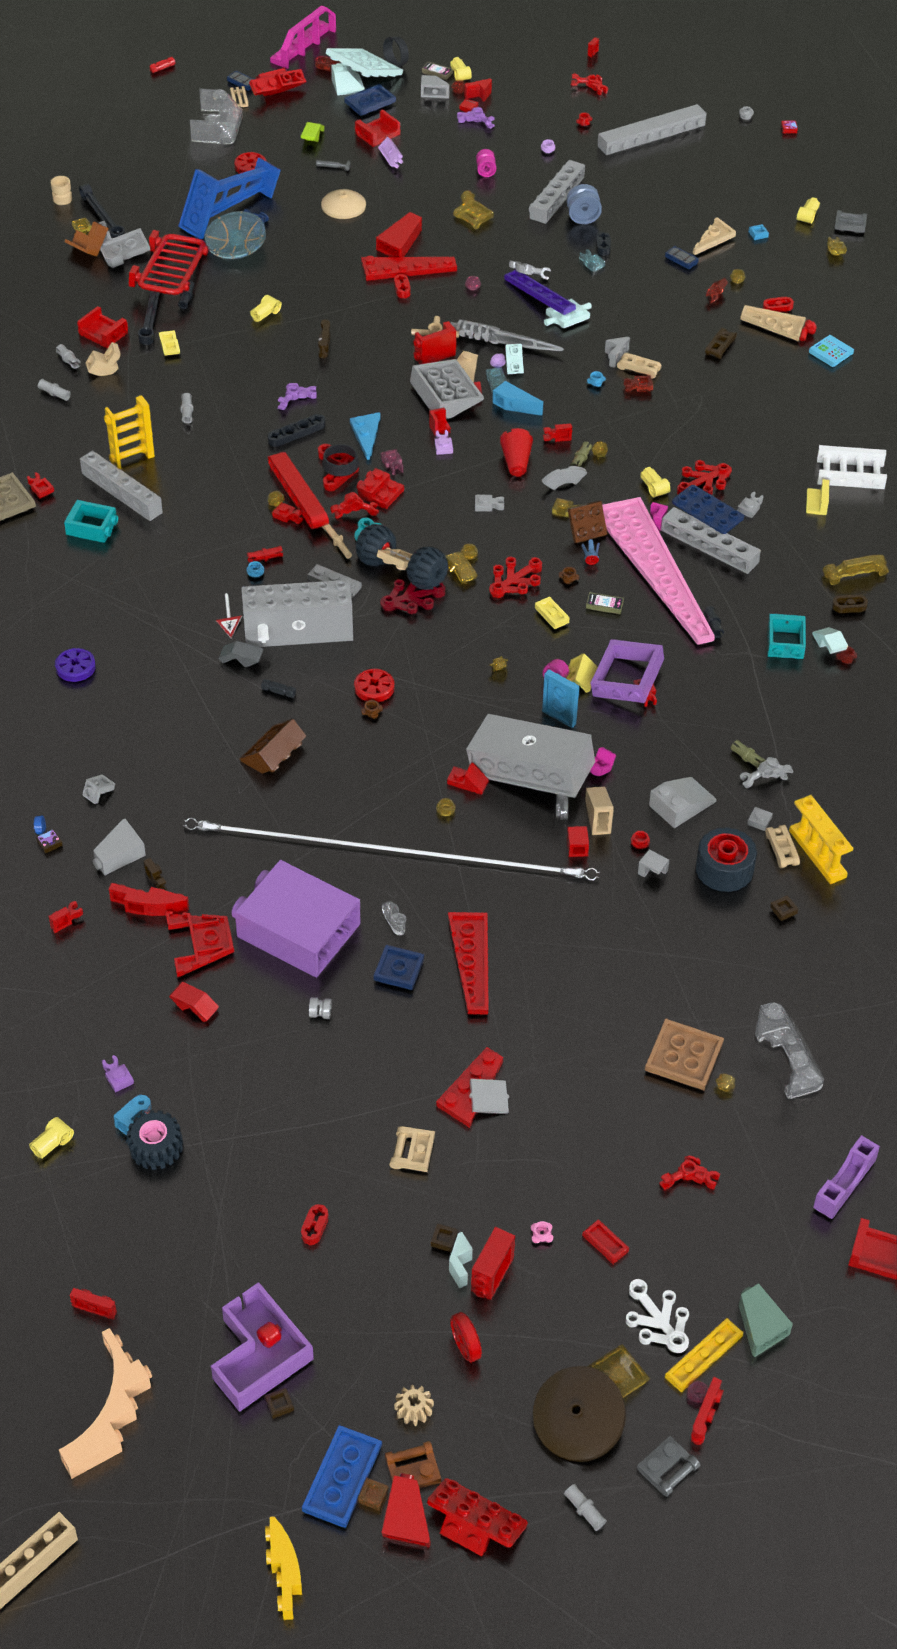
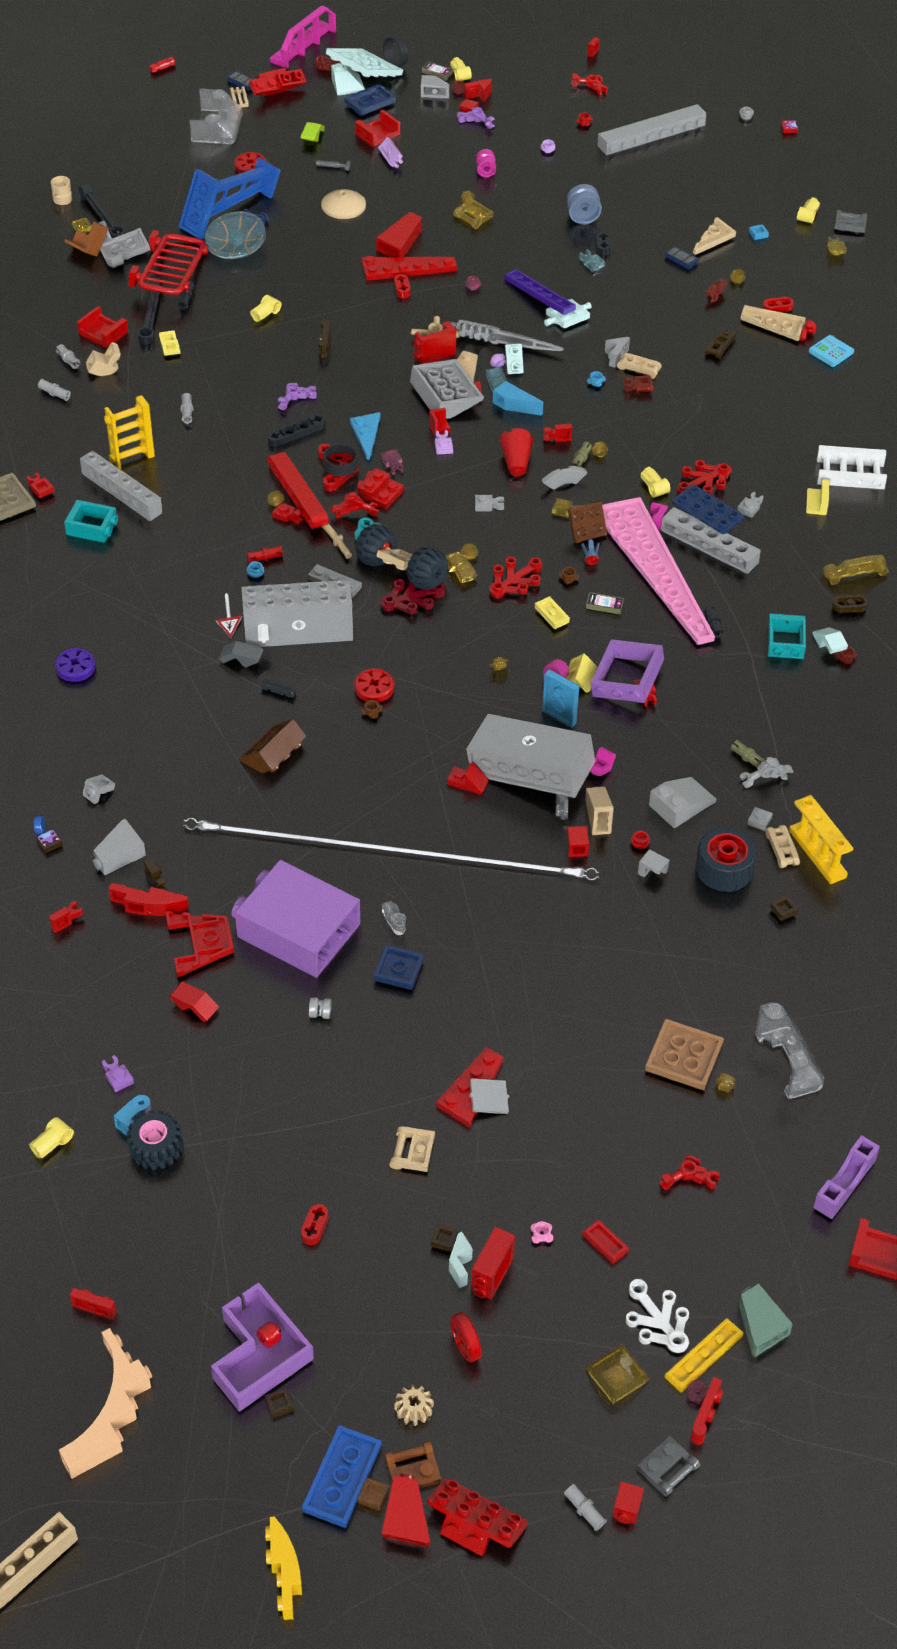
(445, 807): clear yellow plate -> none
(471, 949): red wing -> none
(528, 269): light grey piece -> none
(556, 191): light grey brick -> none
(583, 1434): dark brown dish -> none
(628, 1503): none -> red brick

